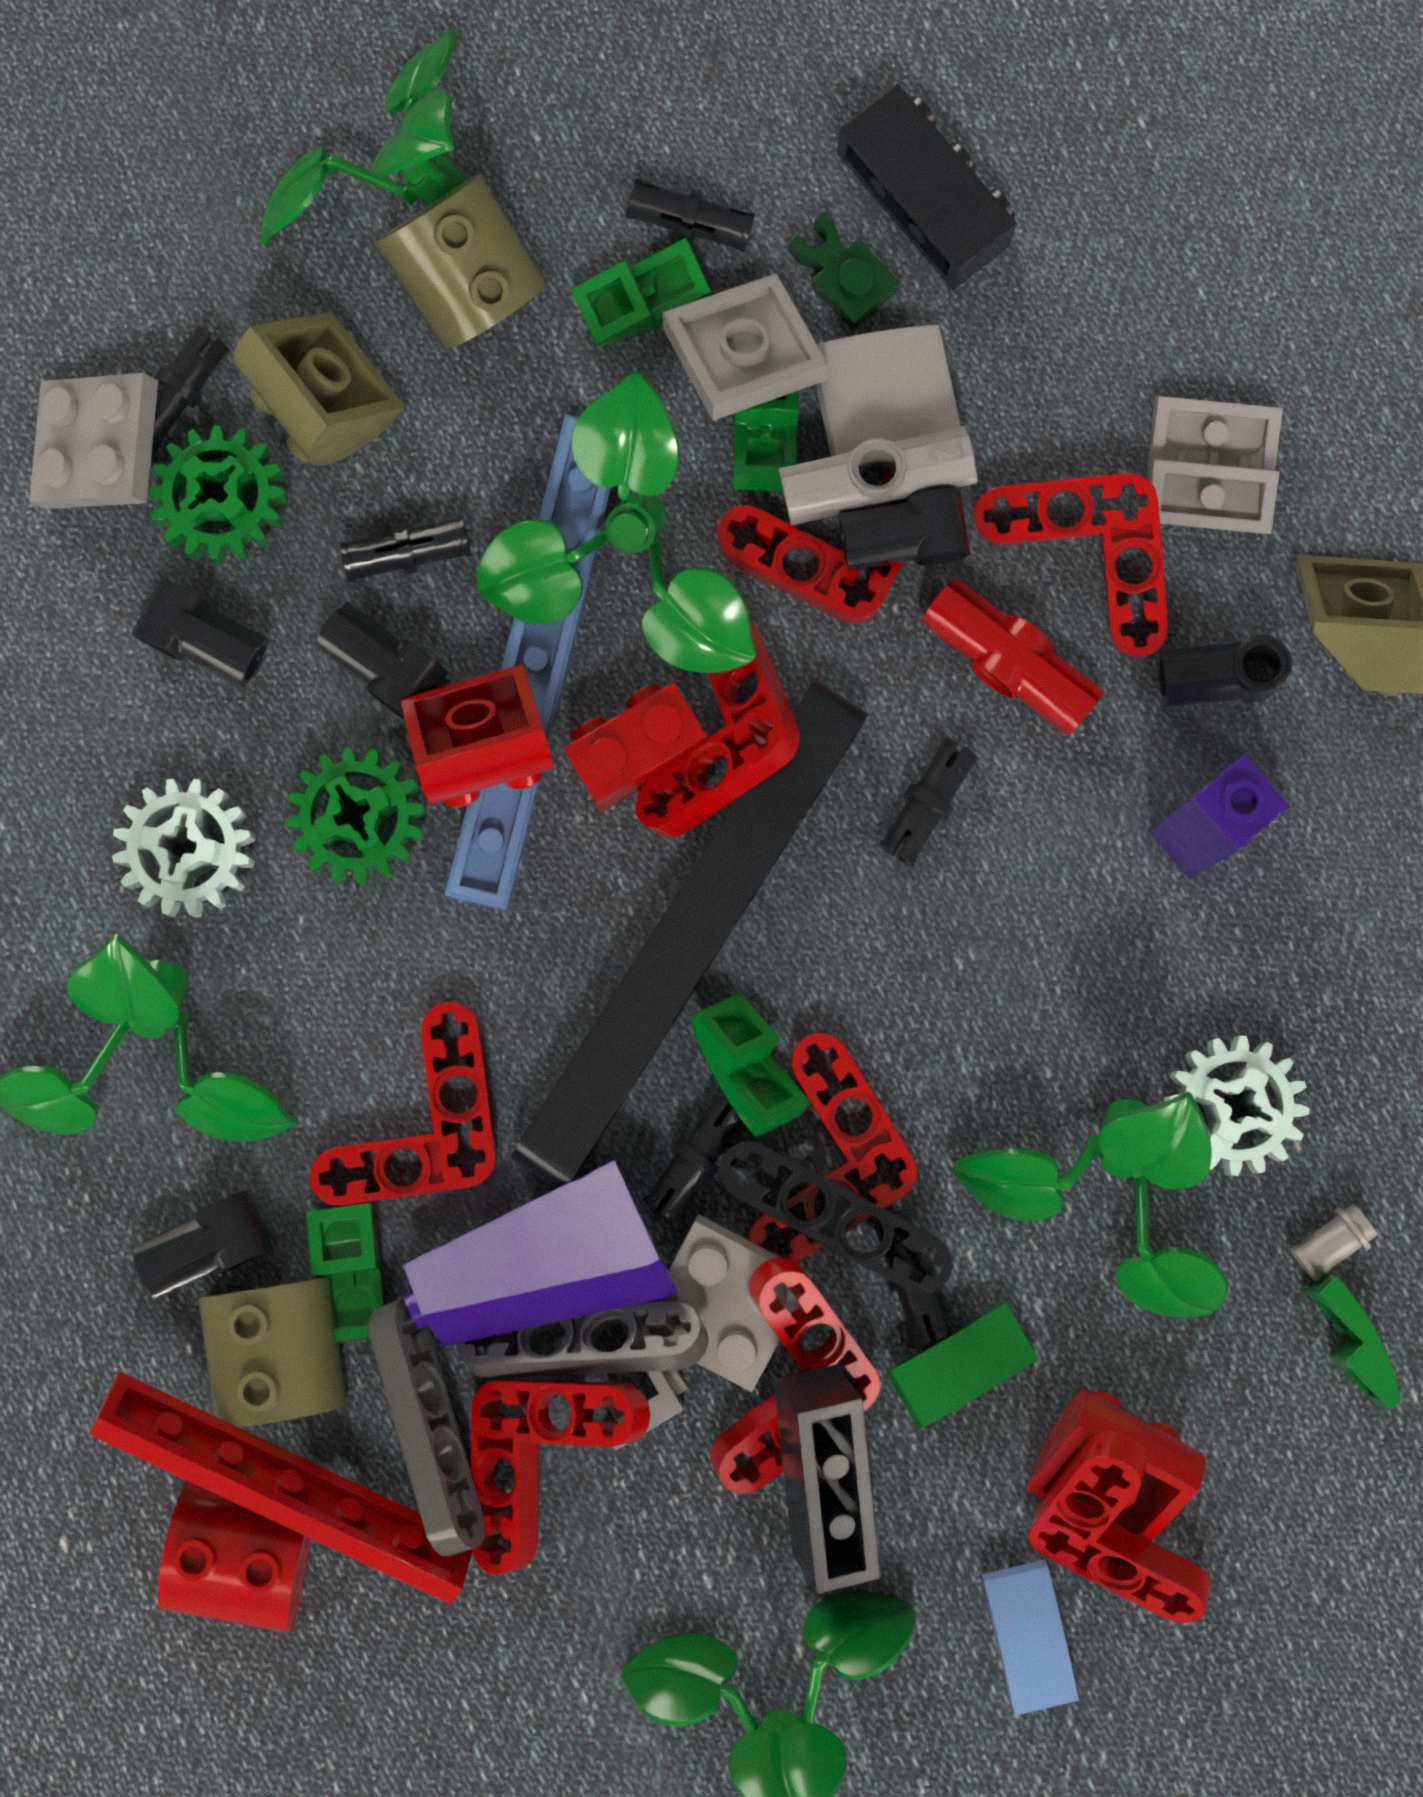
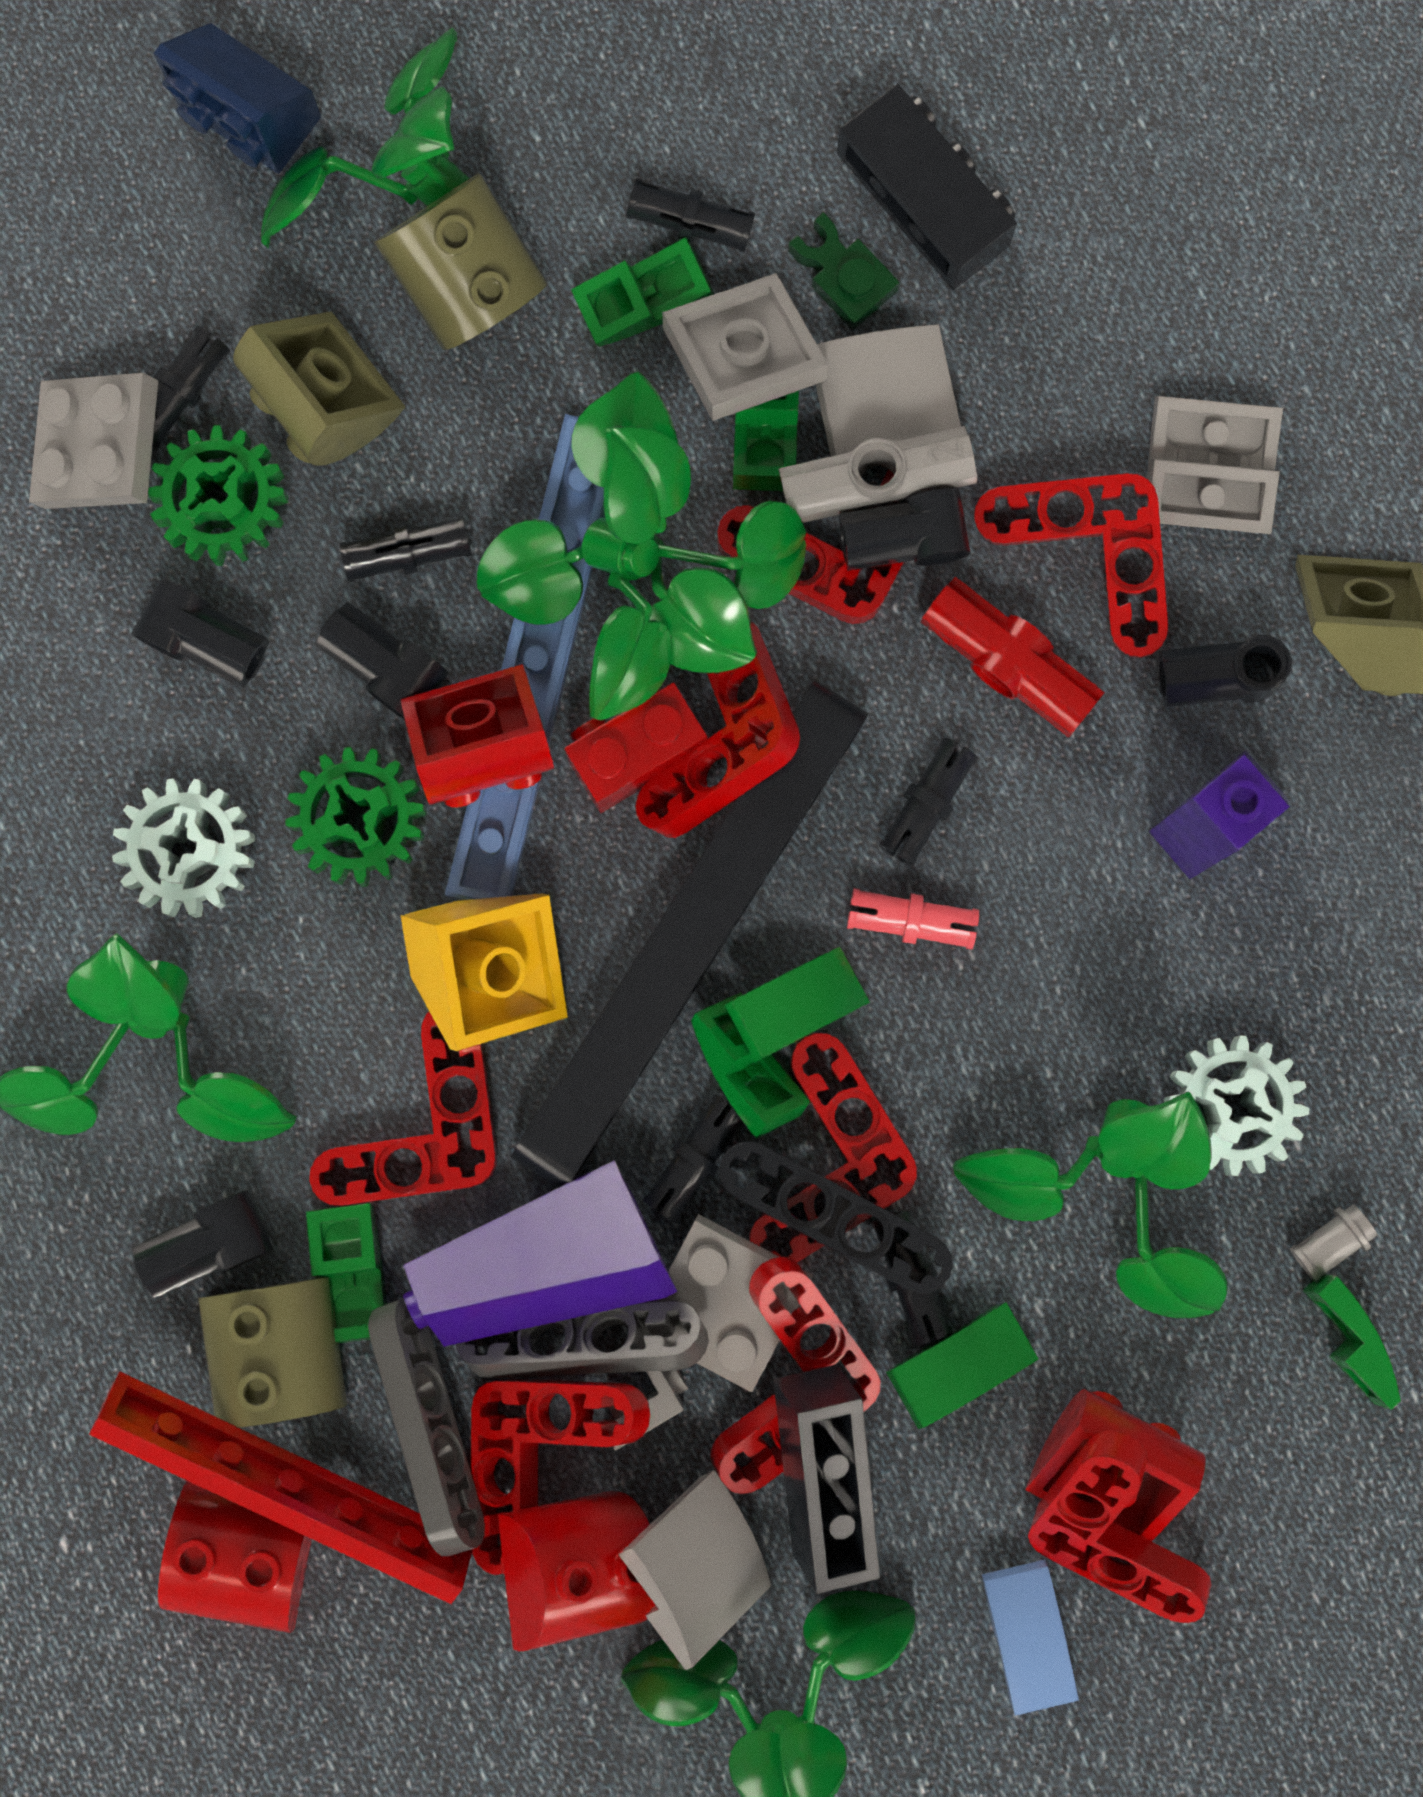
(237, 96): none -> dark blue slope
(486, 966): none -> yellow slope
(568, 1571): none -> red brick
(644, 485): none -> green plant
(698, 1568): none -> light grey slope
(797, 1004): none -> green slope
(913, 918): none -> coral pin

